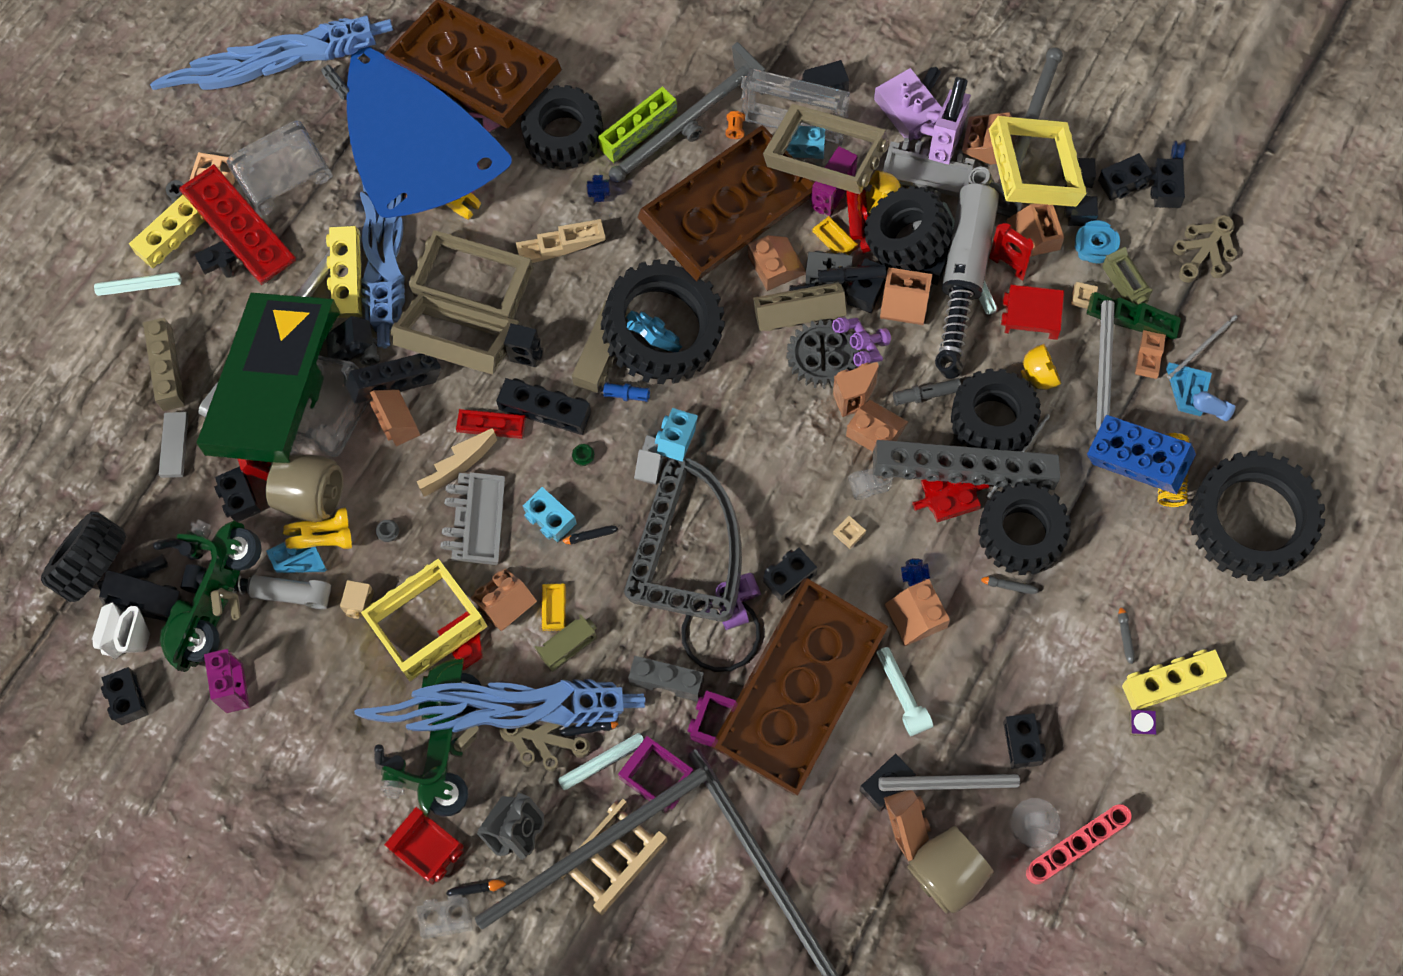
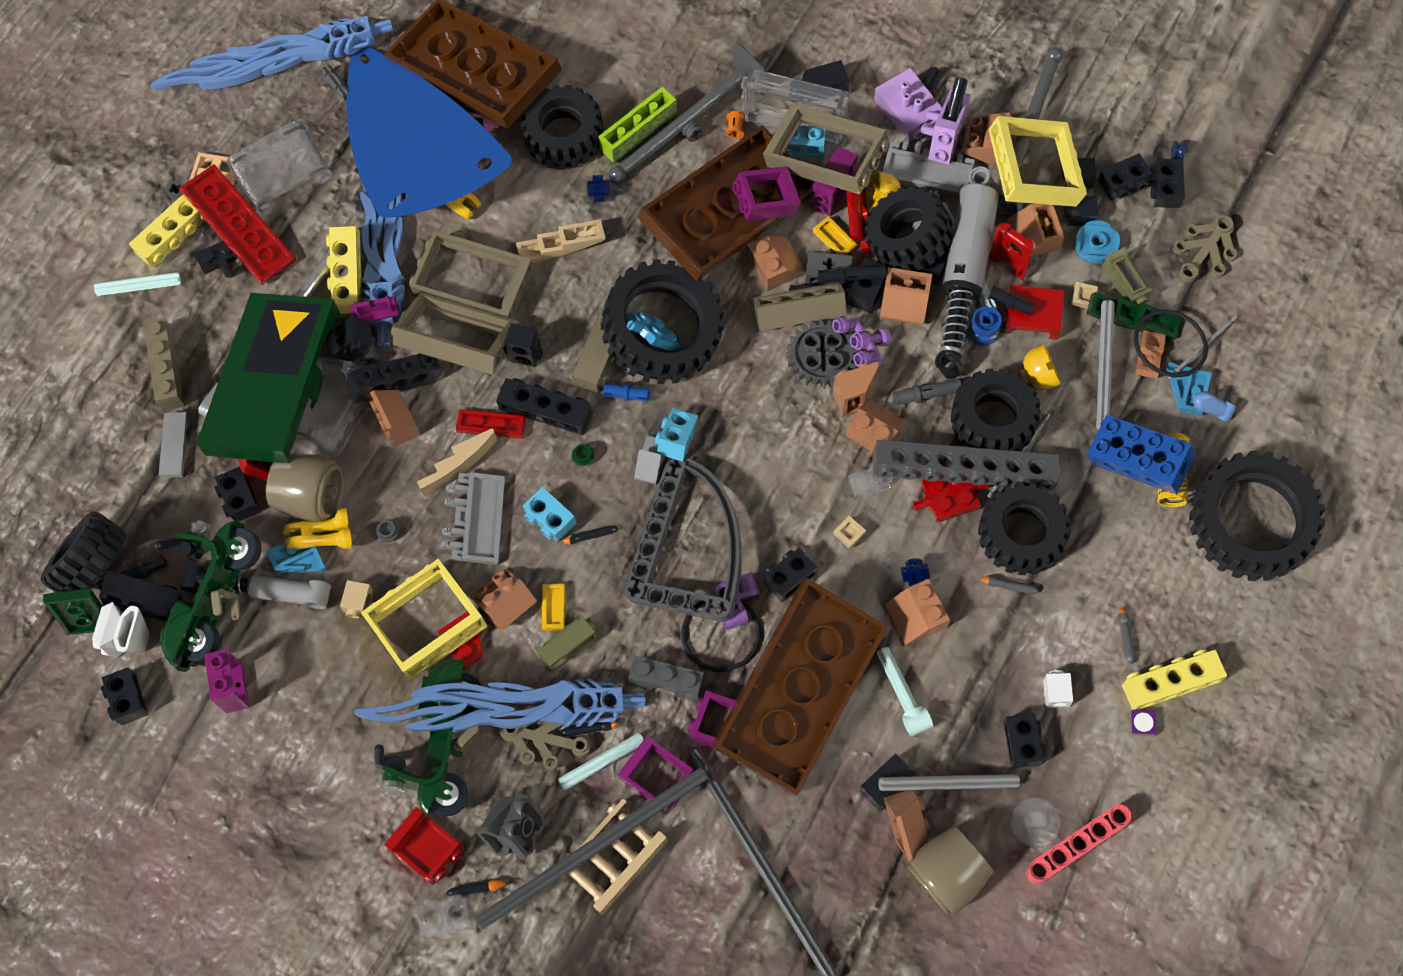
(74, 610): none -> dark green tile
(375, 309): none -> magenta hinge
(785, 187): none -> magenta window
(985, 326): none -> blue wheel
(1011, 300): none -> black pin
(1057, 689): none -> white brick
(1151, 366): none -> black piece

